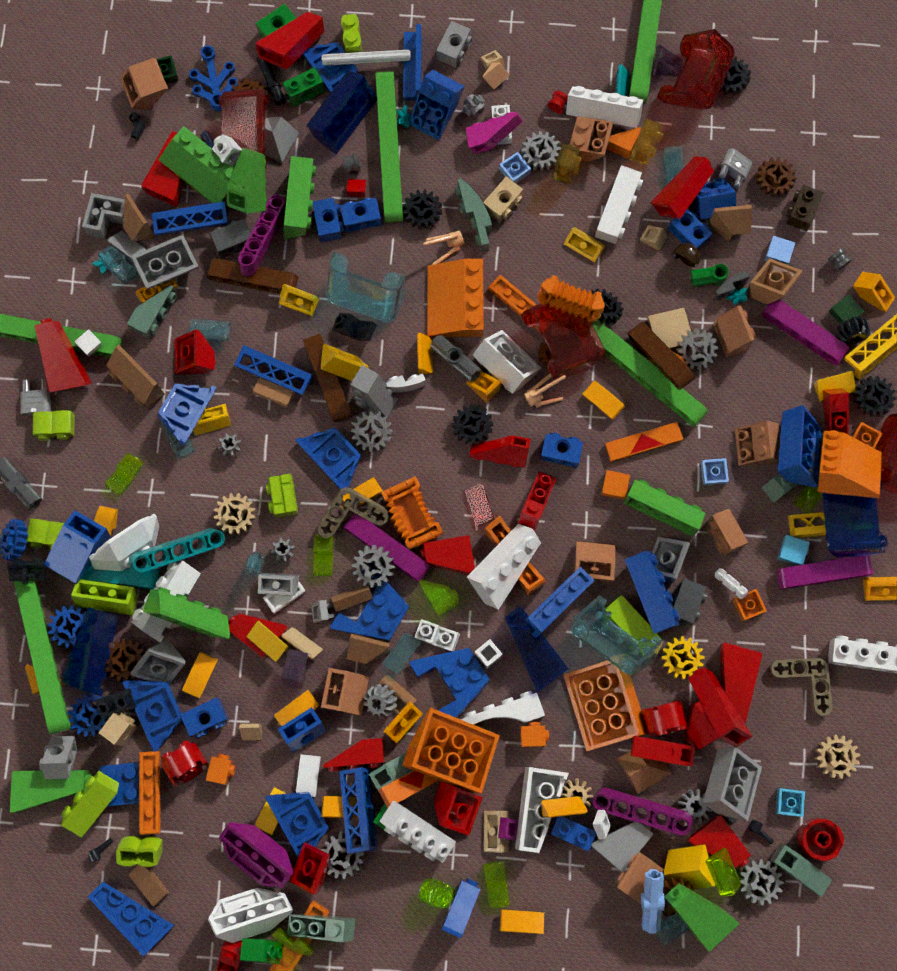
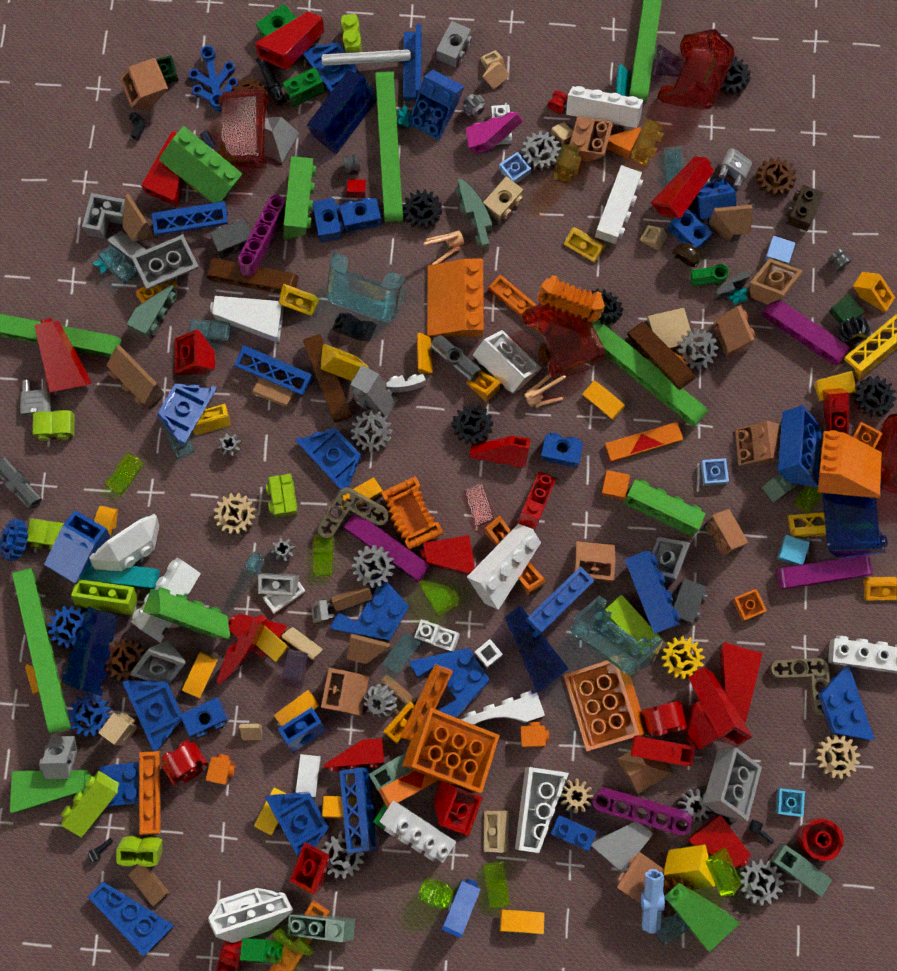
(27, 570): black hips -> none
(88, 342): white tile -> none
(115, 703): black hips -> none
(167, 550): teal beam -> none
(224, 147): white brick -> none
(241, 650): none -> red slope
(248, 183): bright green slope -> none
(250, 315): none -> white slope
(256, 854): magenta wedge -> none
(428, 699): none -> orange tile
(508, 829): magenta tile -> none
(562, 133): none -> tan slope
(563, 807): light orange slope -> none
(601, 824): white tile -> none
(731, 583): white axle -> none
(844, 707): none -> blue wing

